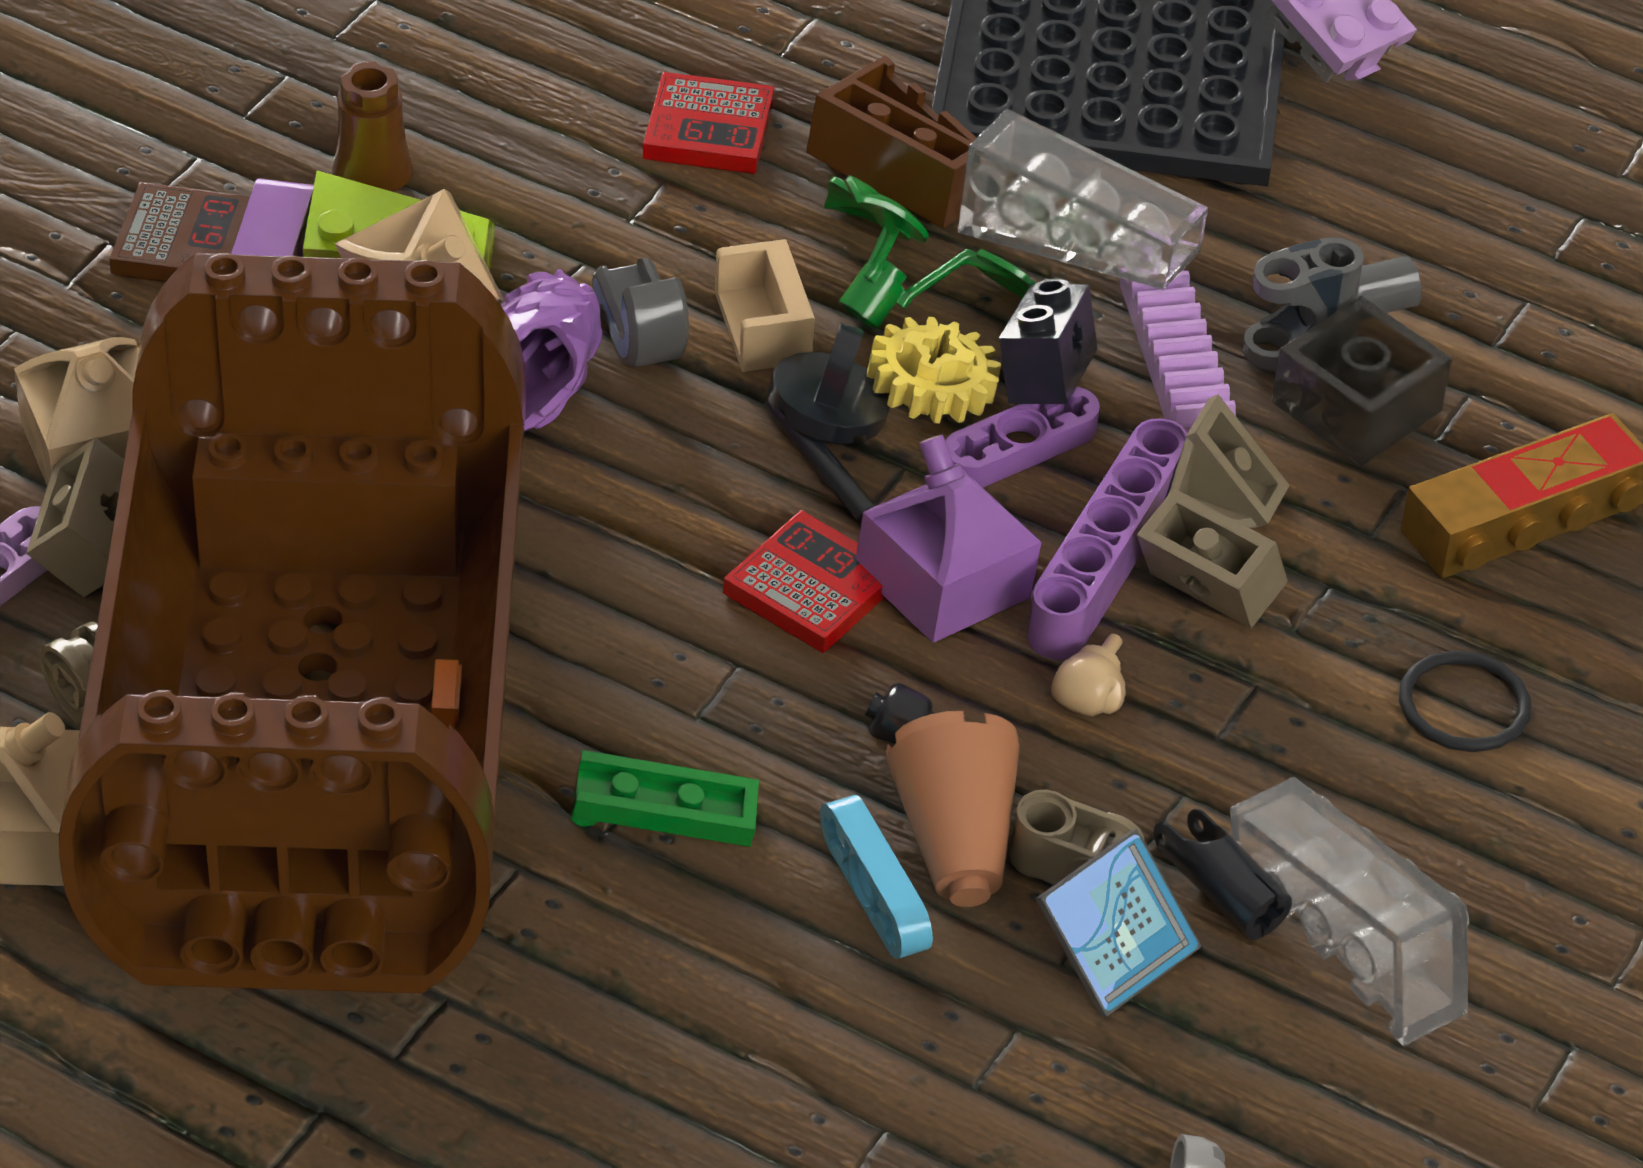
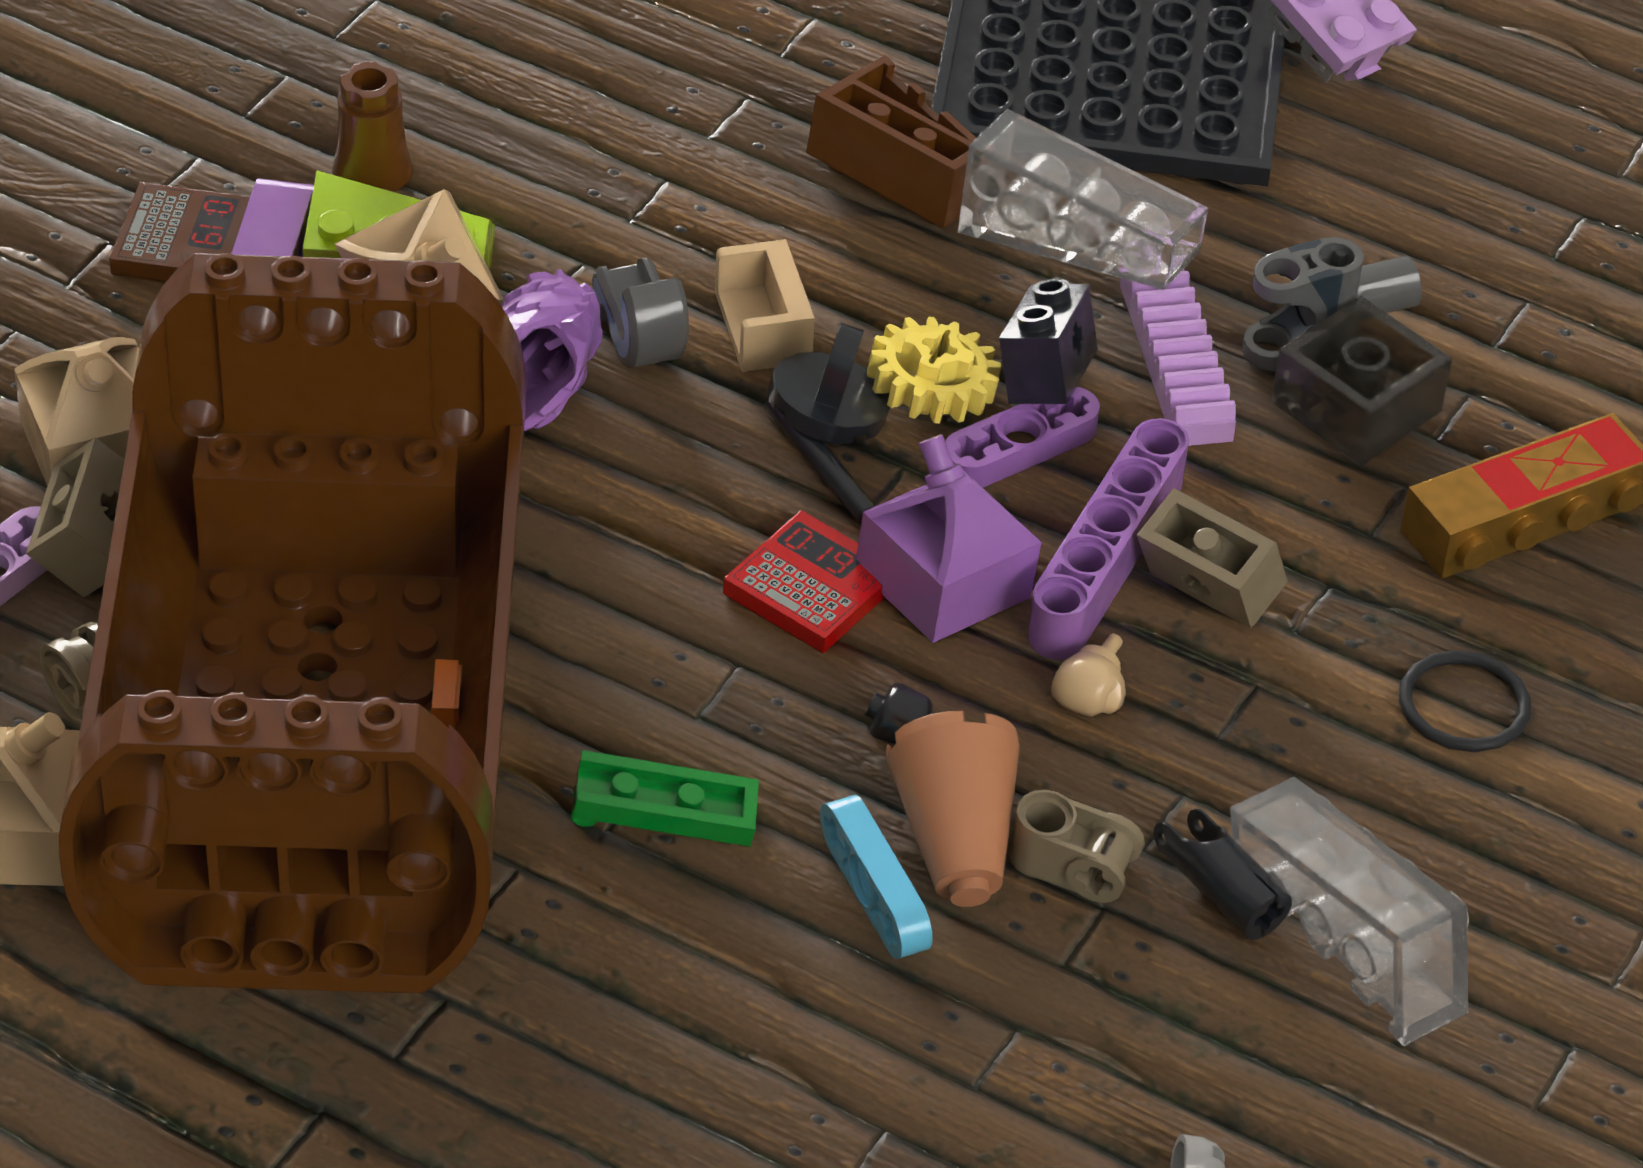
(708, 122): red tile -> none
(879, 281): green plant -> none
(1118, 923): piece -> none
(1228, 468): dark tan slope -> none

